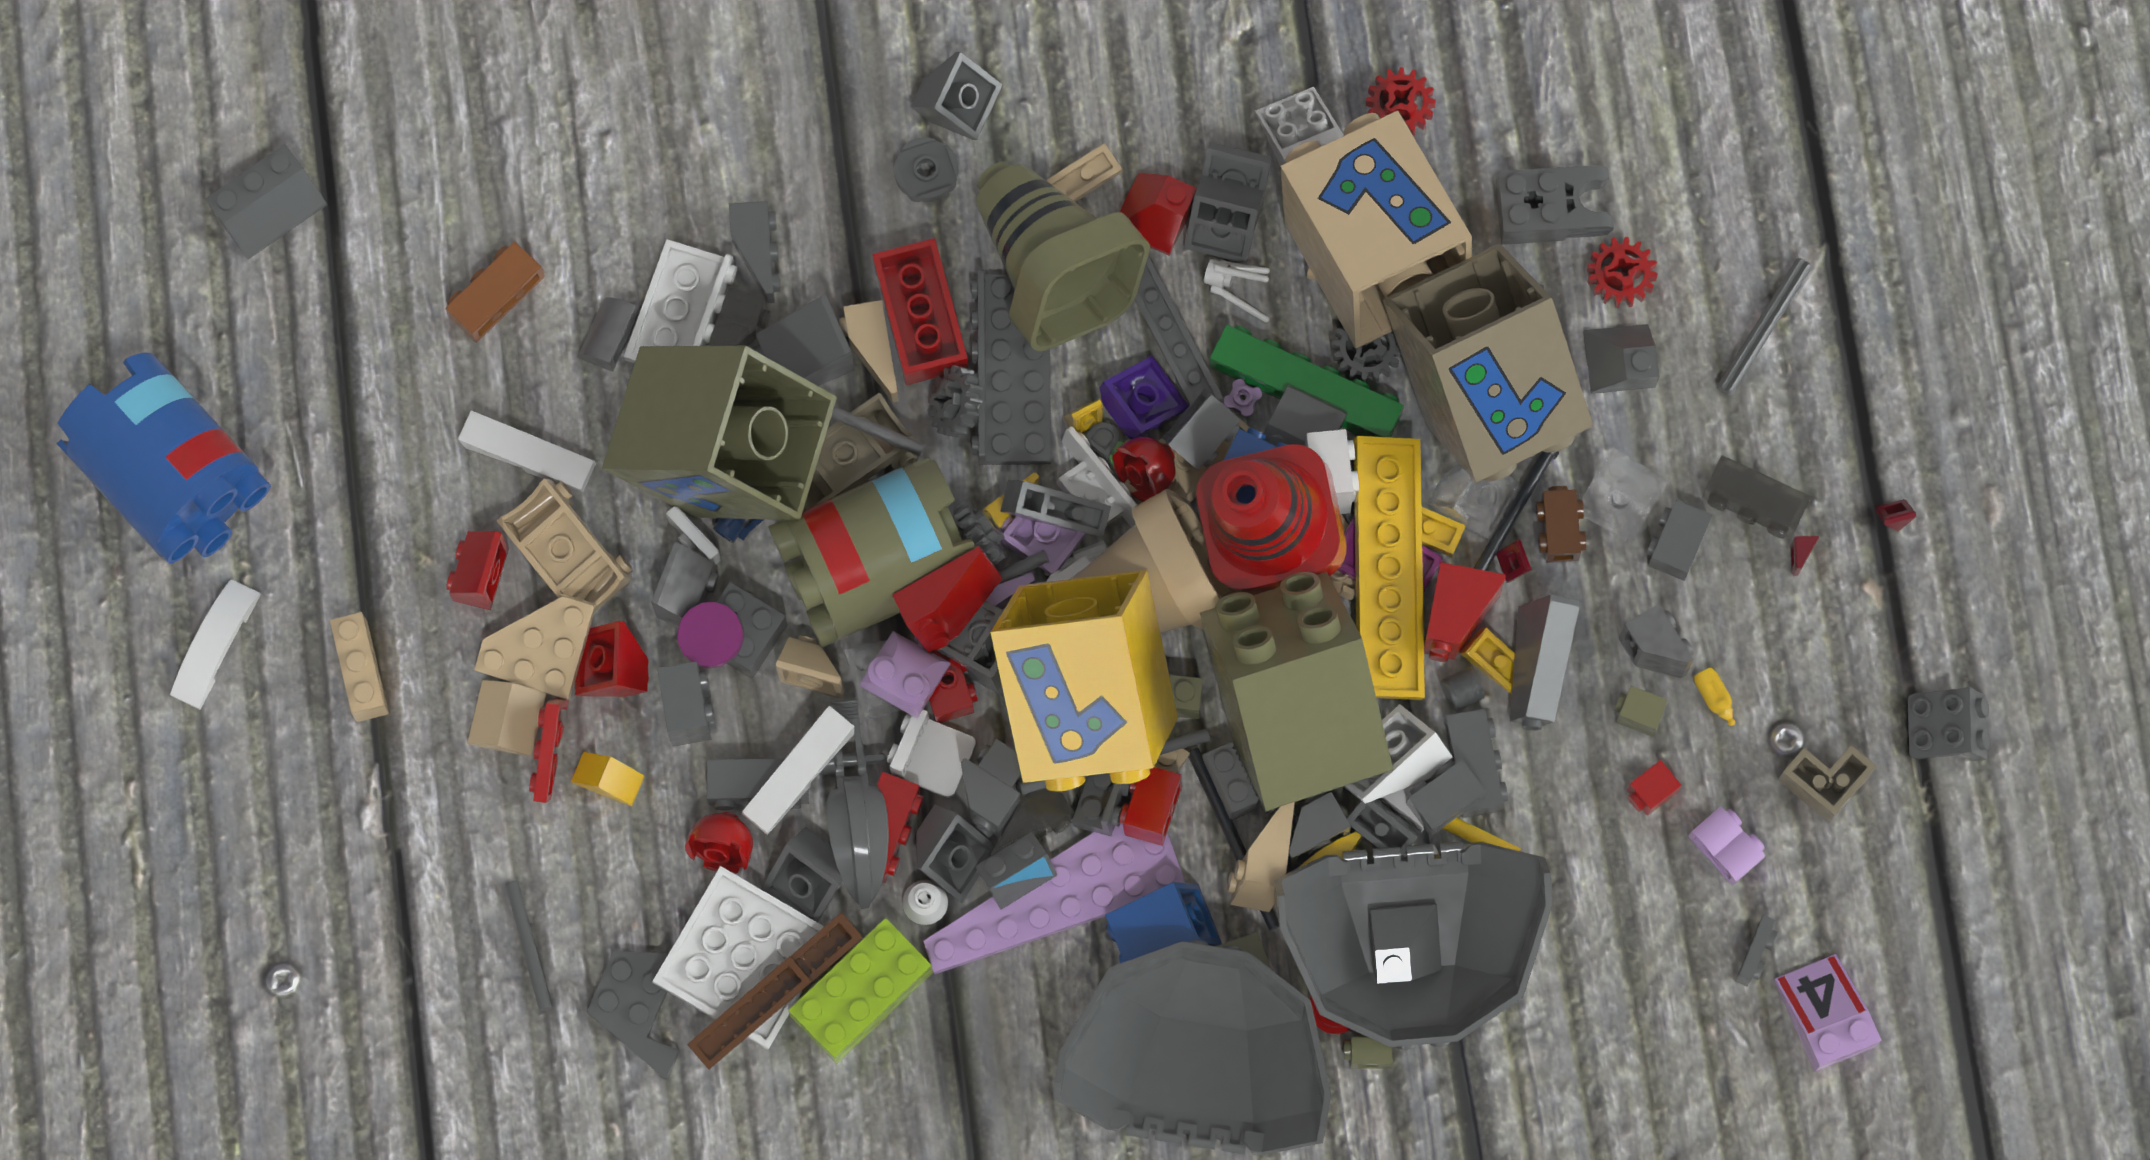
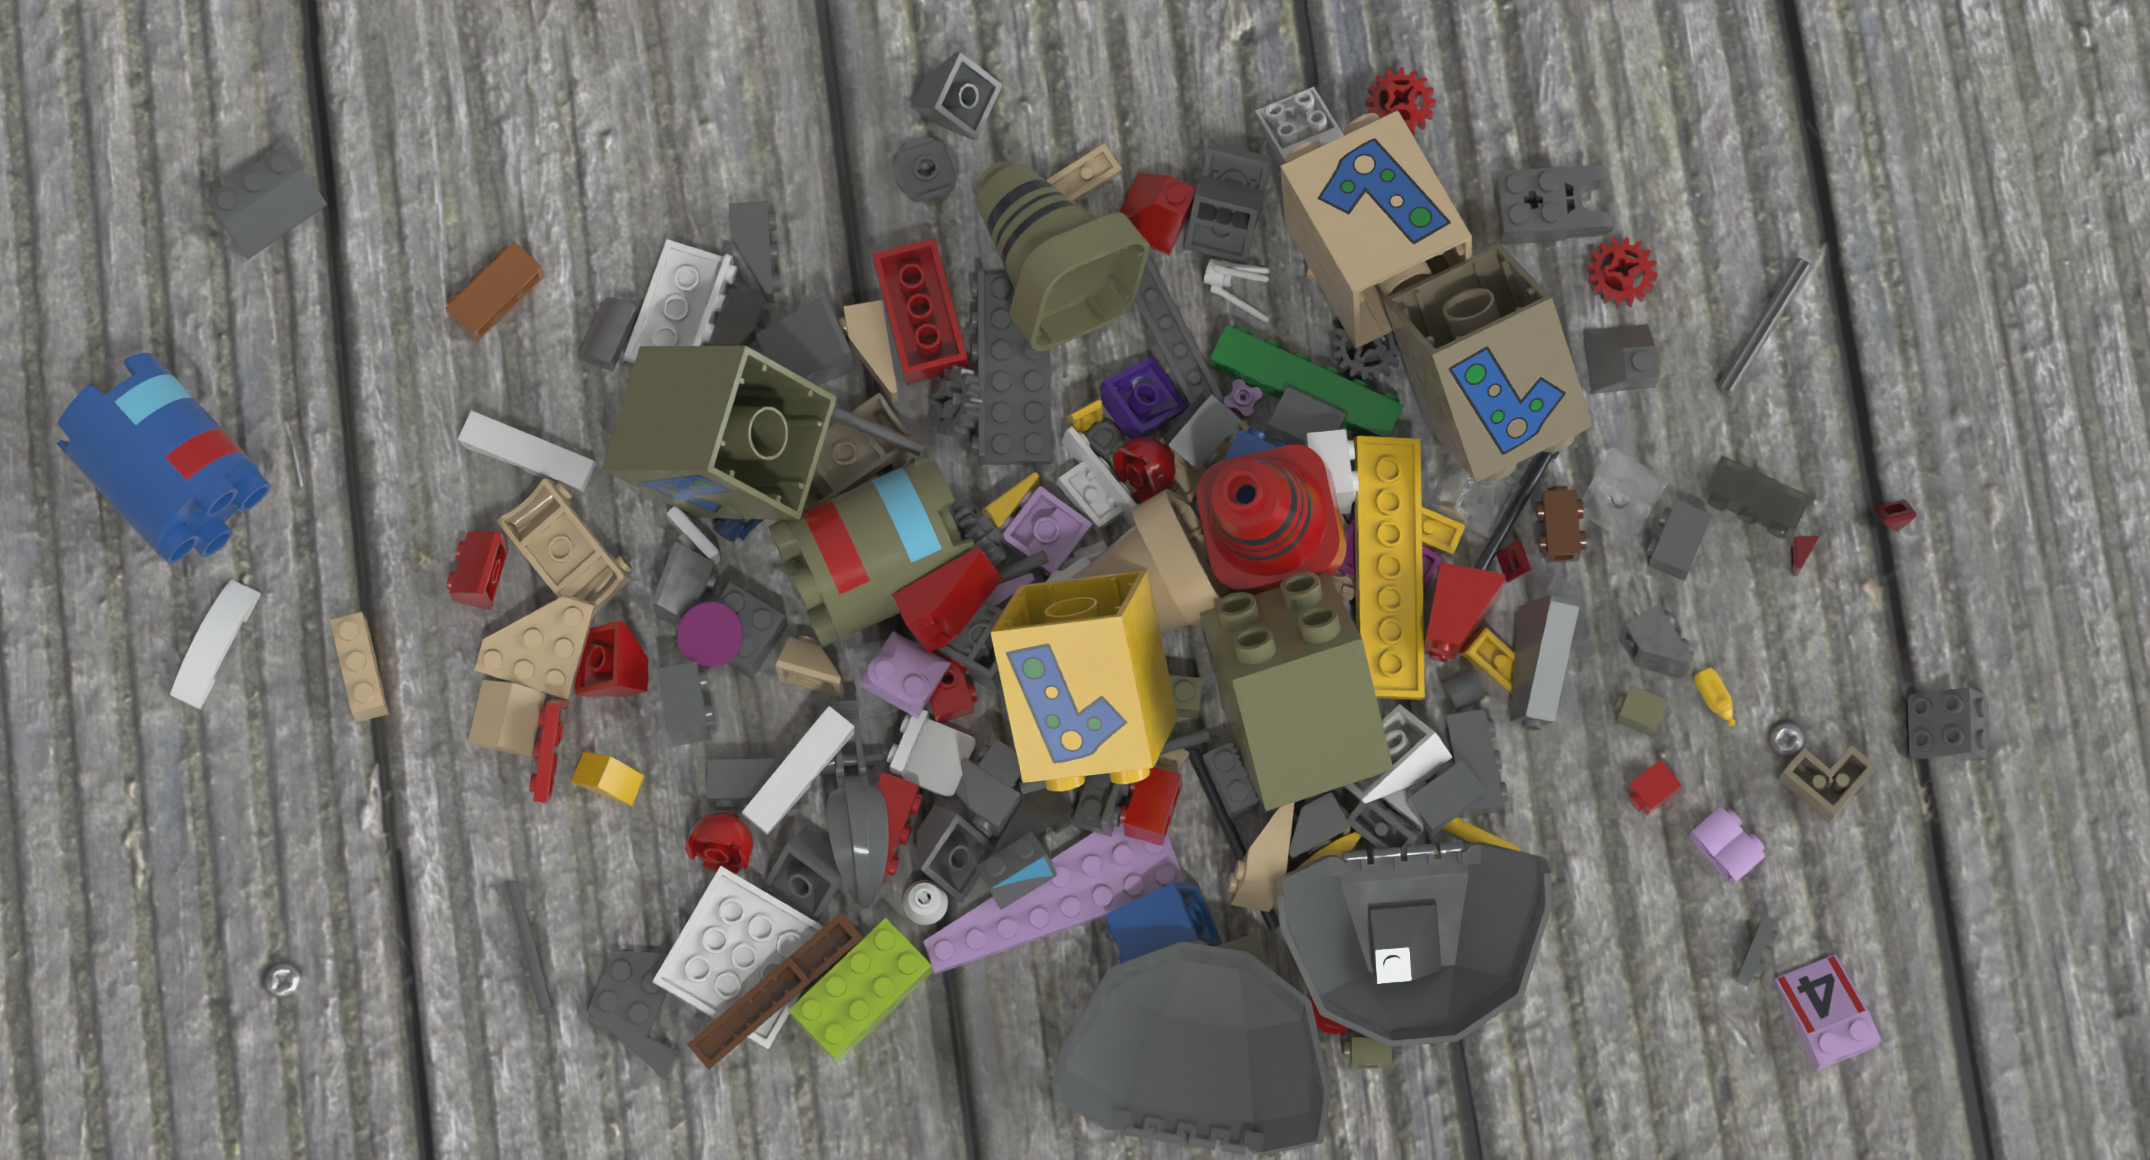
(1055, 508): dark grey slope -> none

